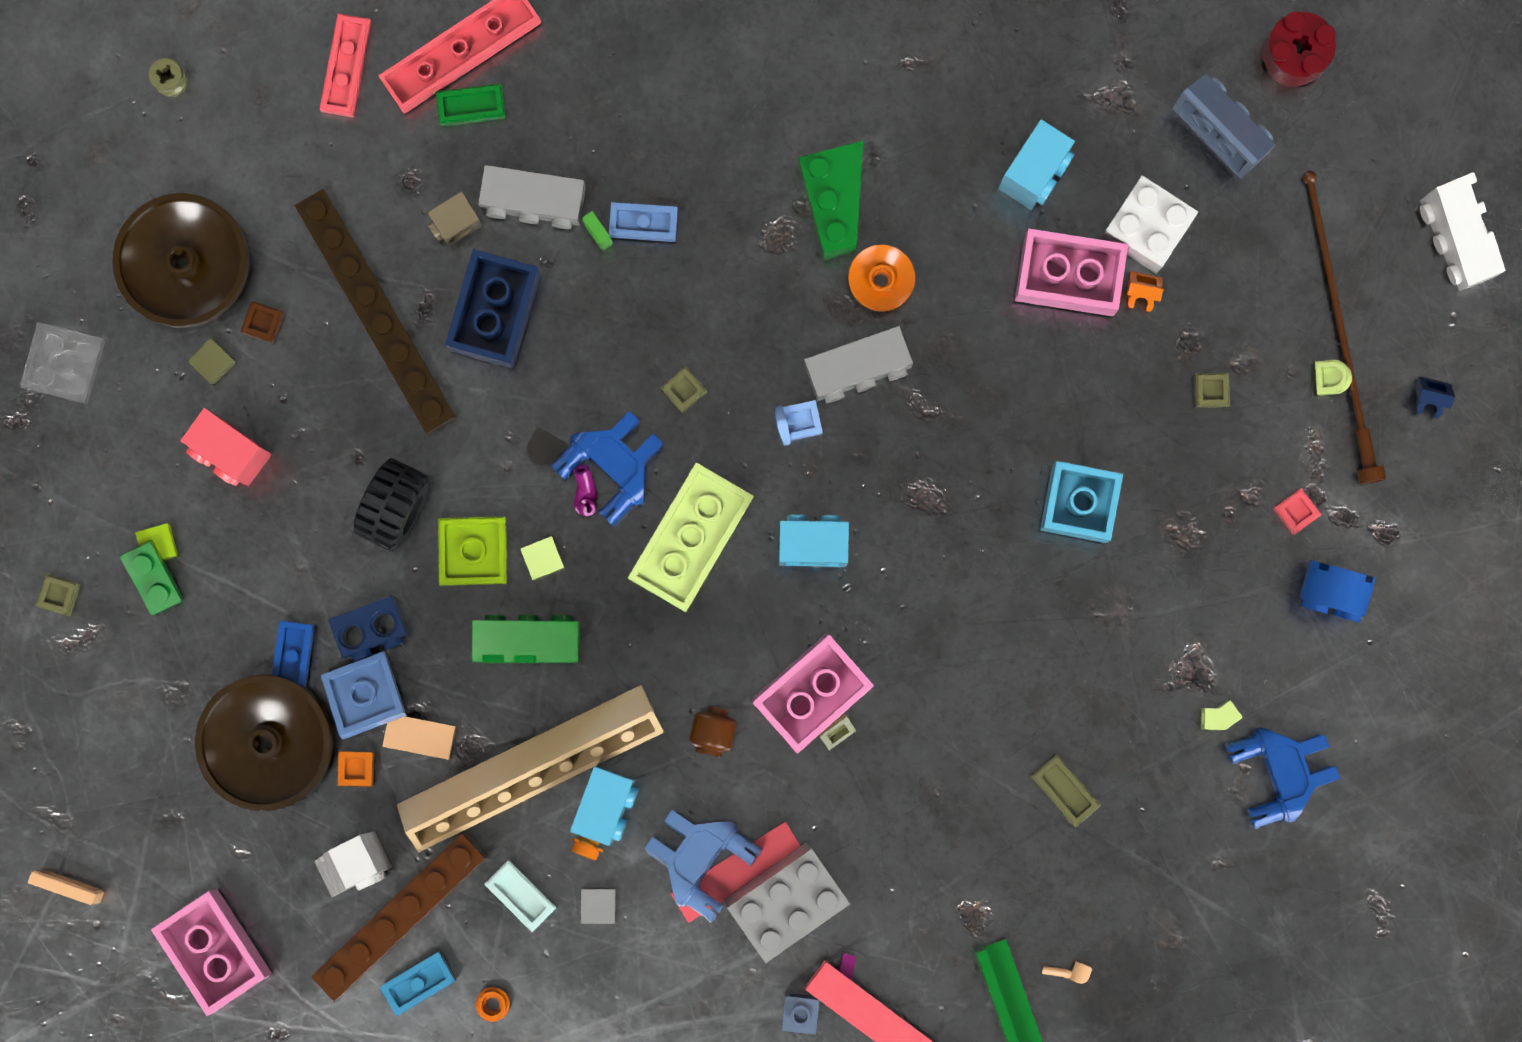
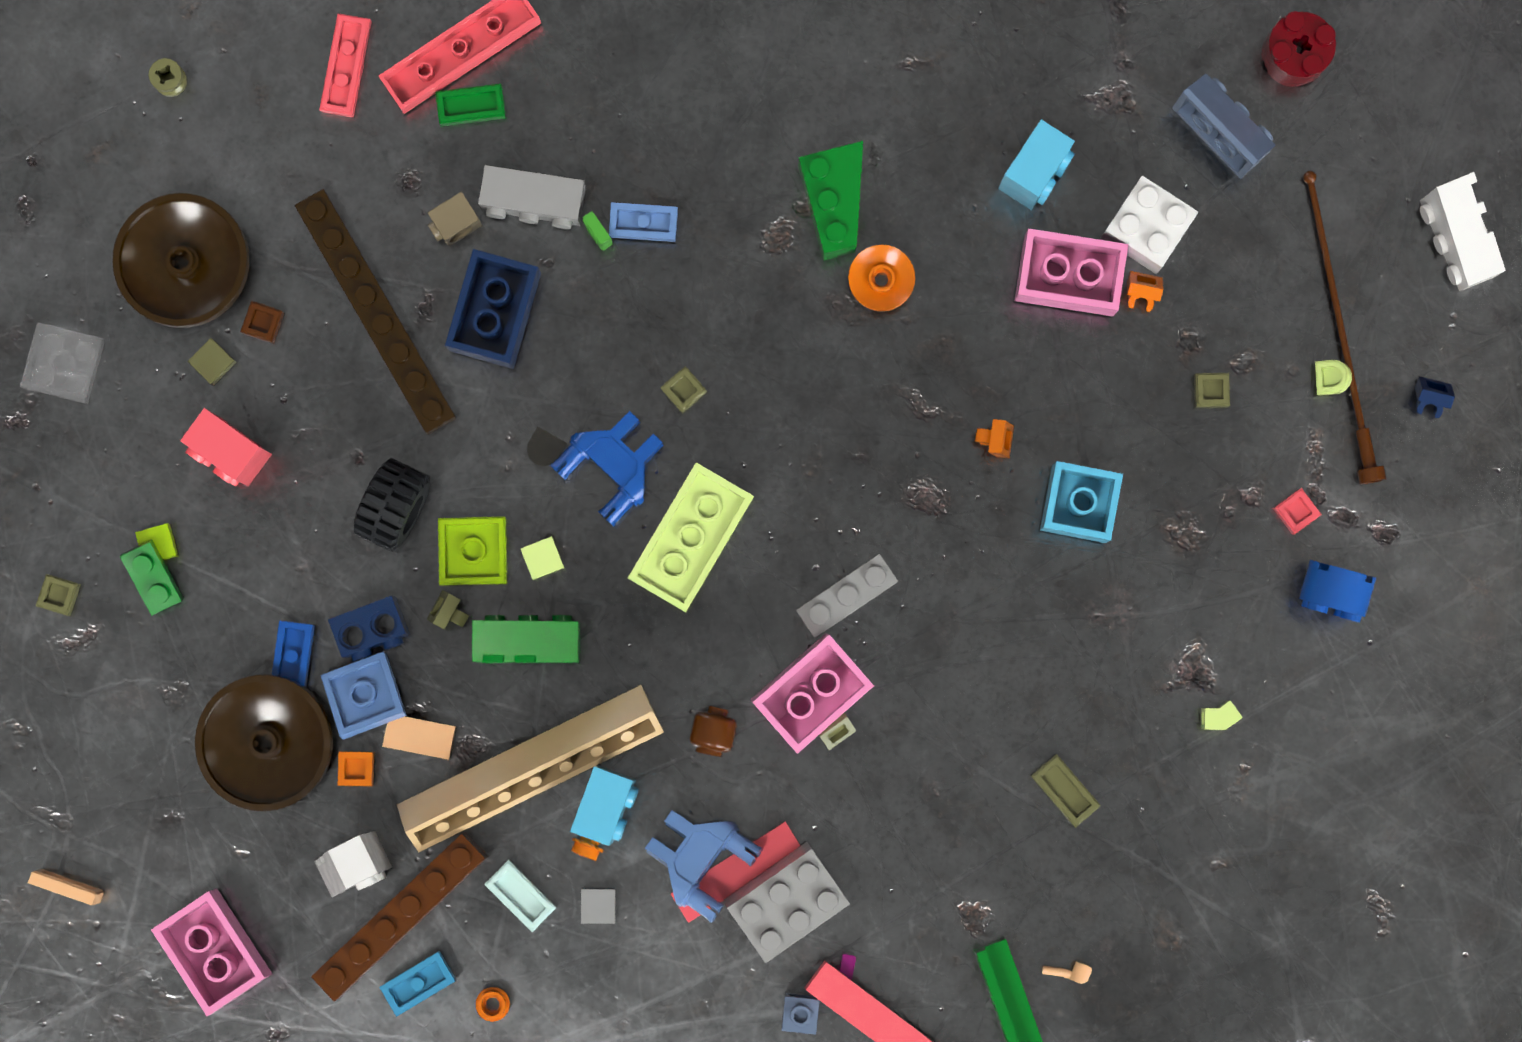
(445, 611): none -> olive tile
(586, 491): magenta arm -> none
(797, 421): light blue tile -> none
(813, 542): medium azure brick -> none
(847, 596): none -> light grey plate
(858, 365): light grey brick -> none
(998, 438): none -> orange tile
(1287, 772): blue connector -> none

